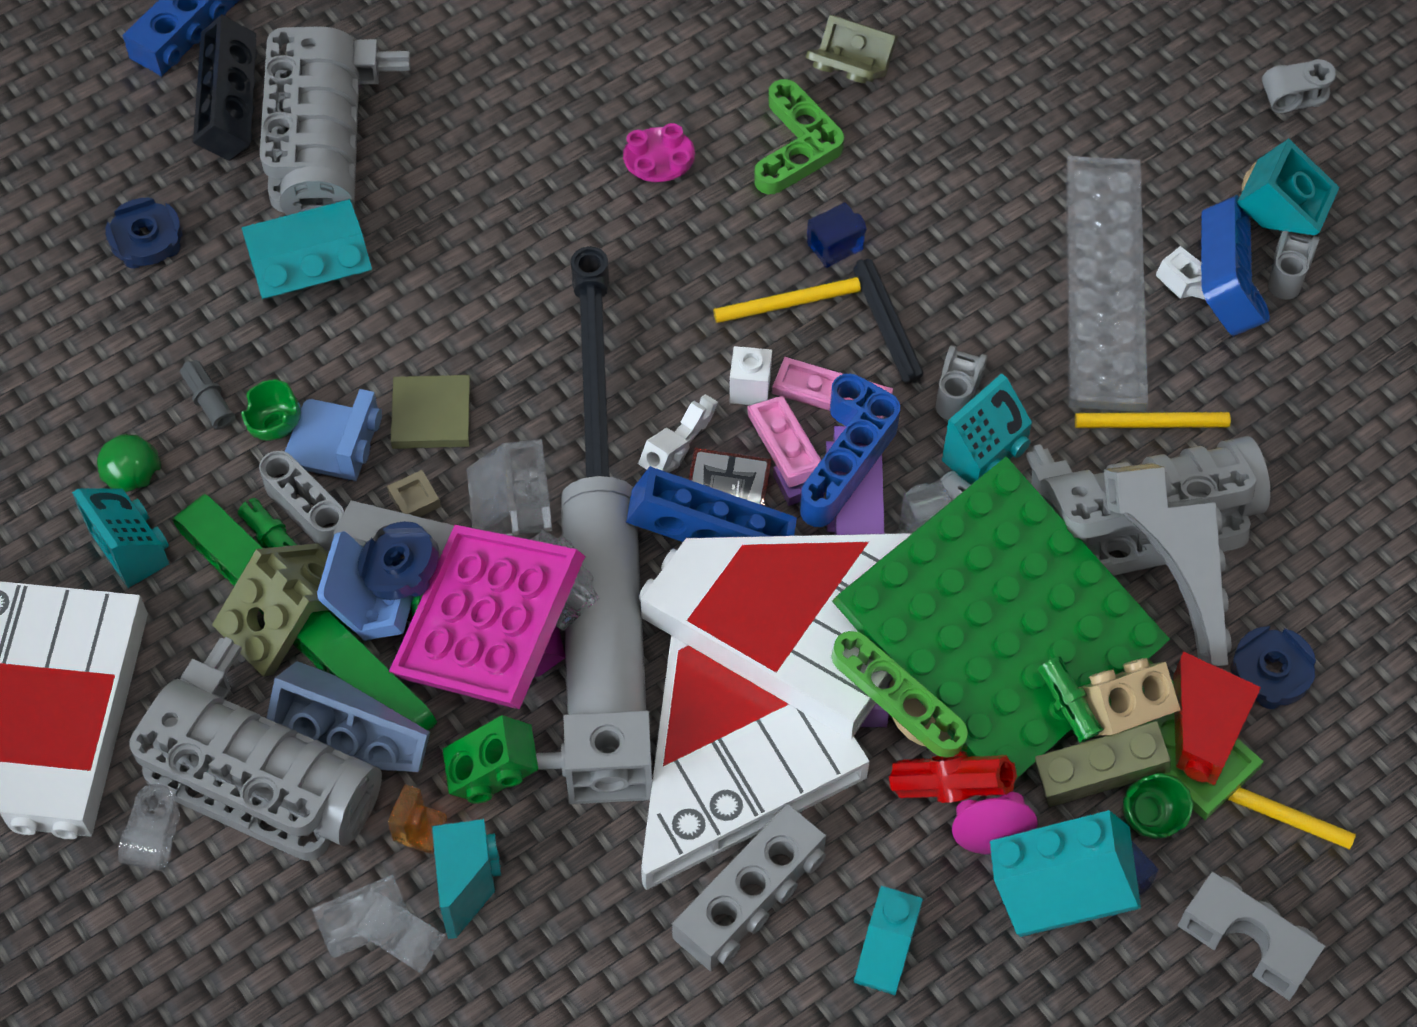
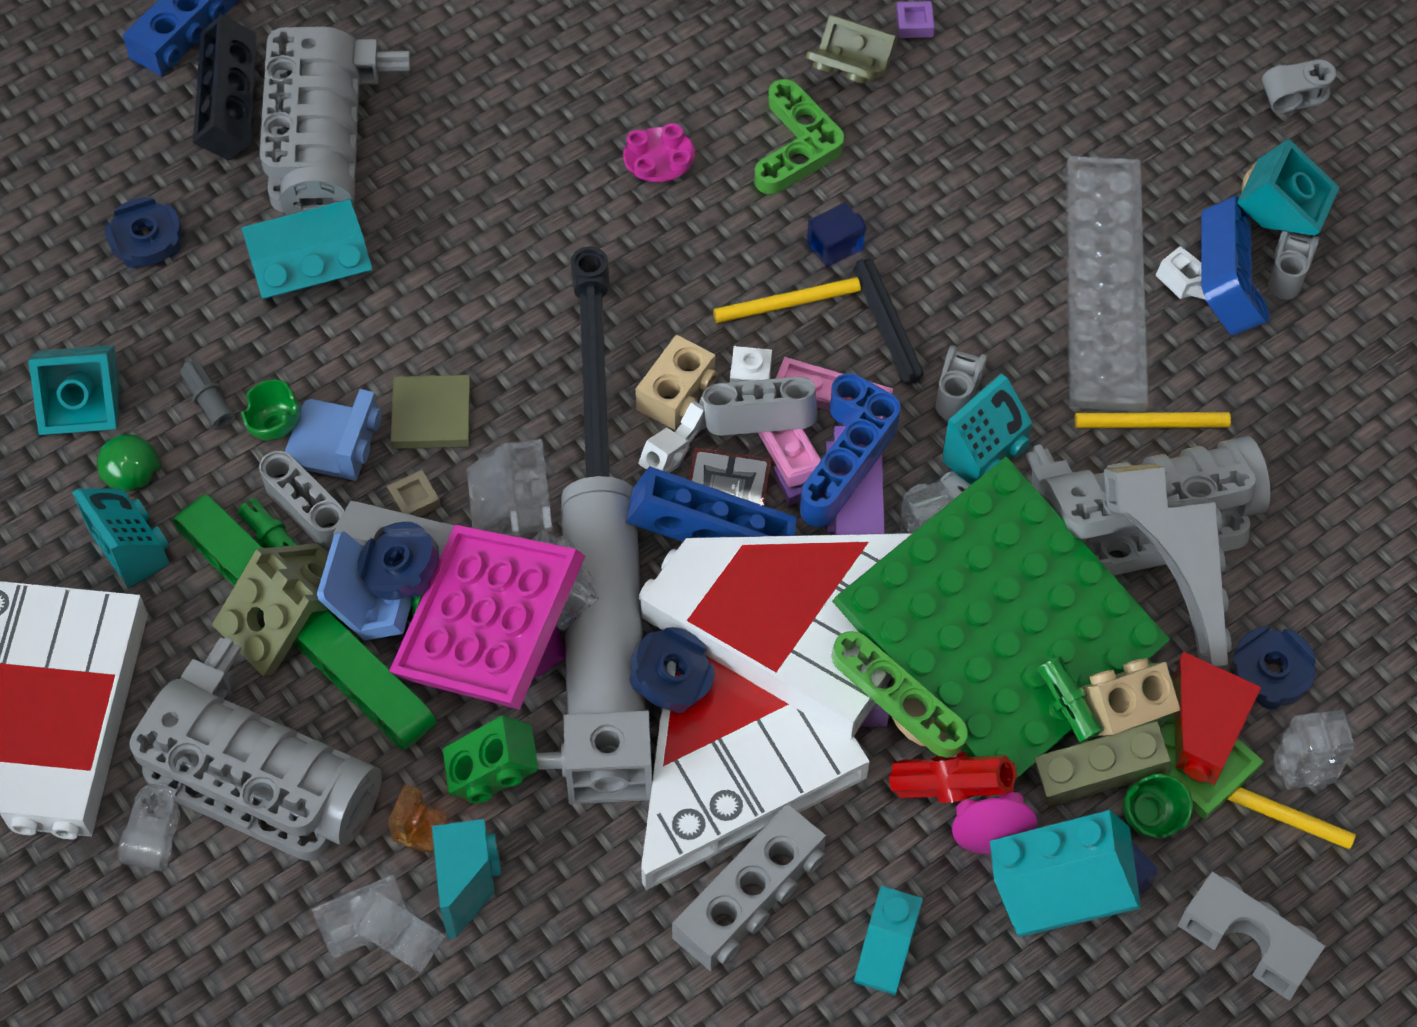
(75, 389): none -> teal slope
(346, 719): sand blue wedge -> none
(659, 686): none -> dark blue plate
(670, 379): none -> tan brick
(760, 406): none -> light grey beam
(915, 19): none -> medium lavender plate
(1314, 749): none -> clear brick

